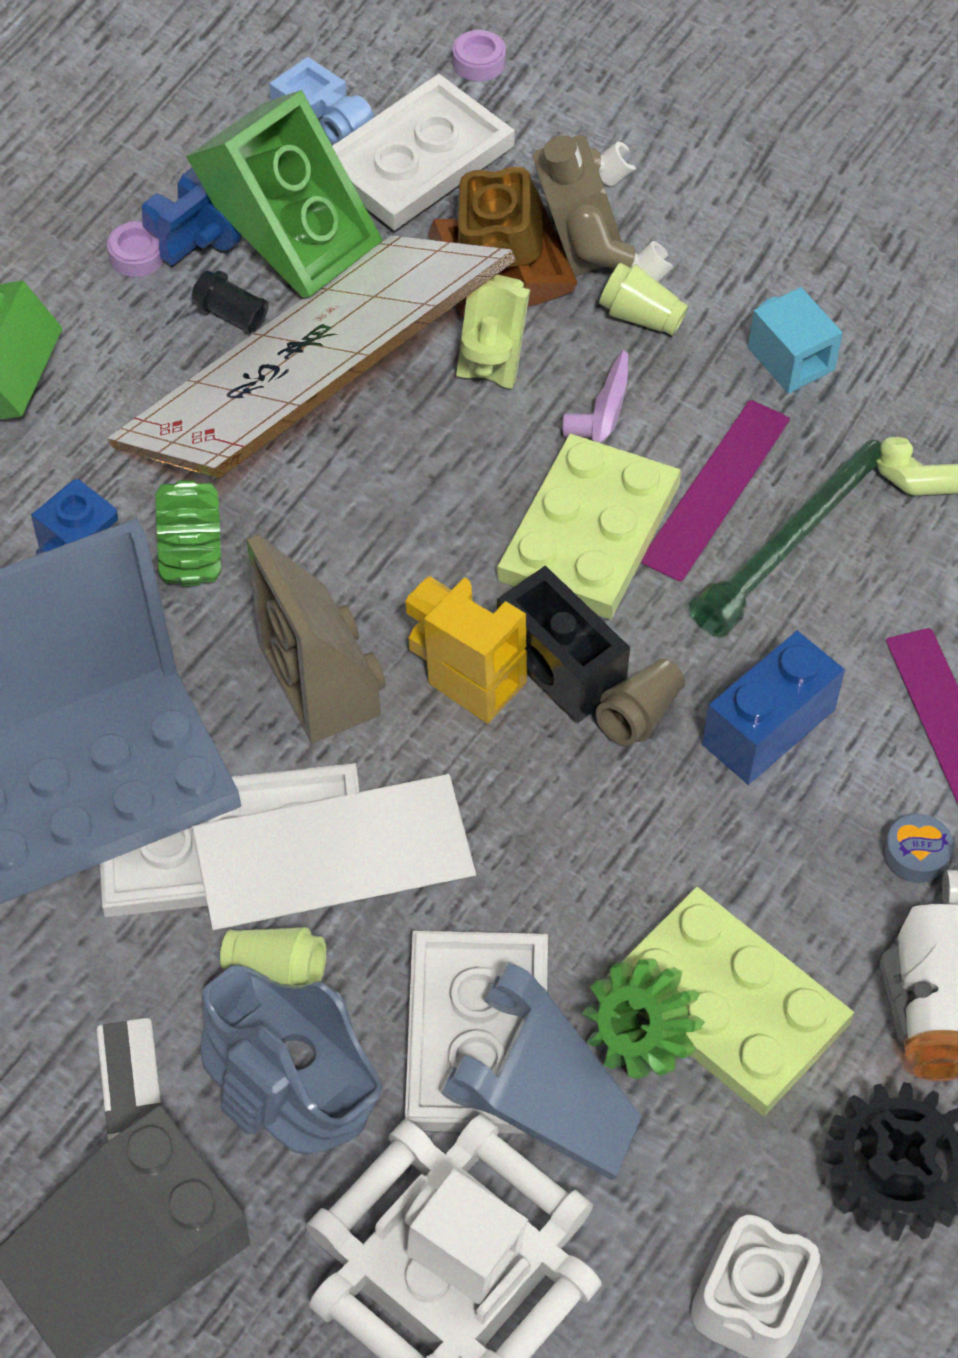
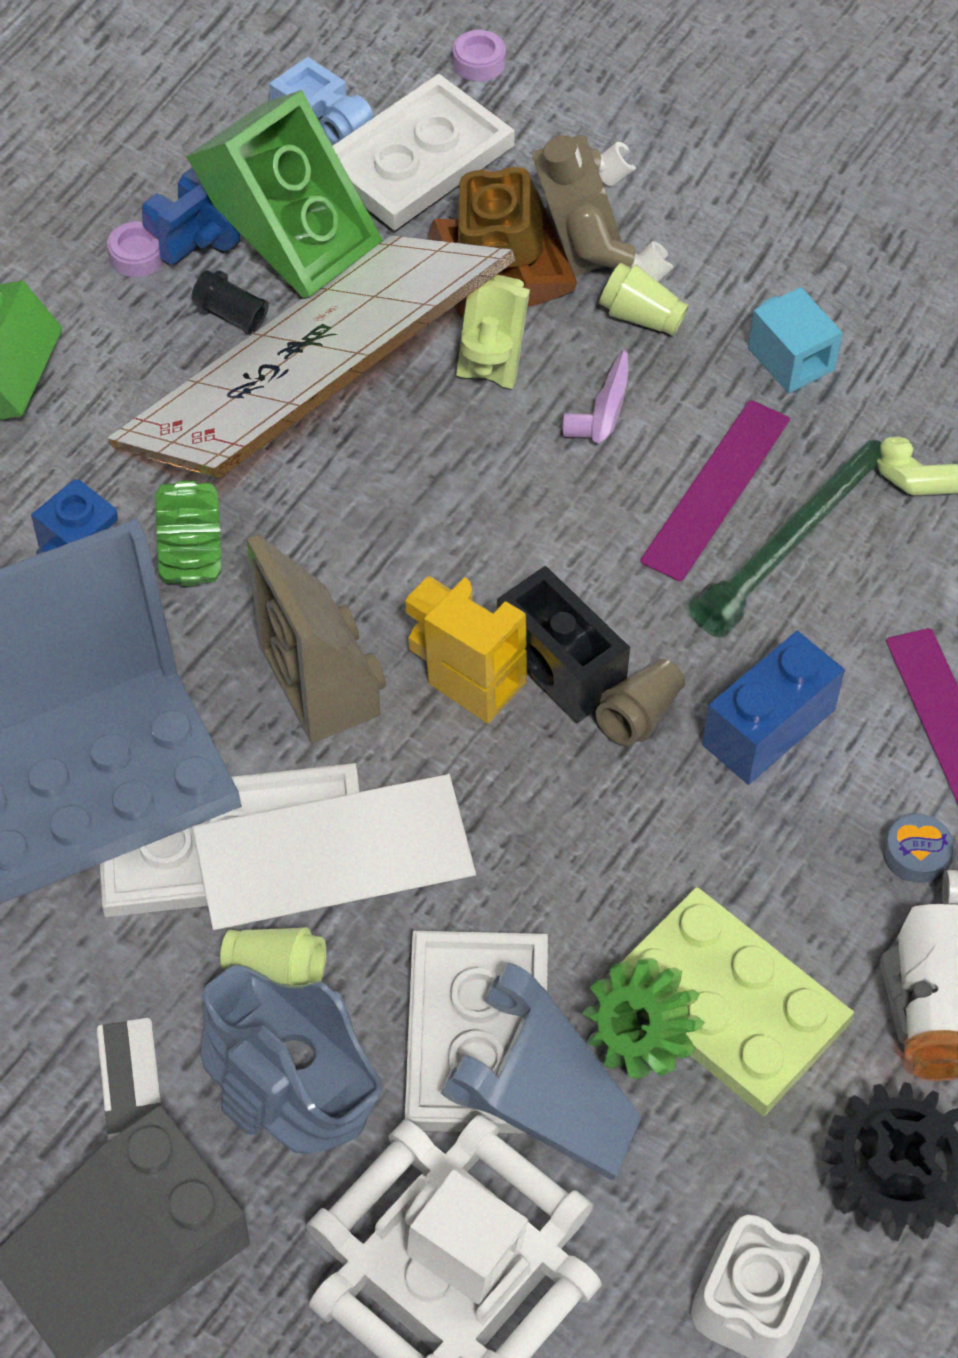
(592, 521): yellowish green plate -> none

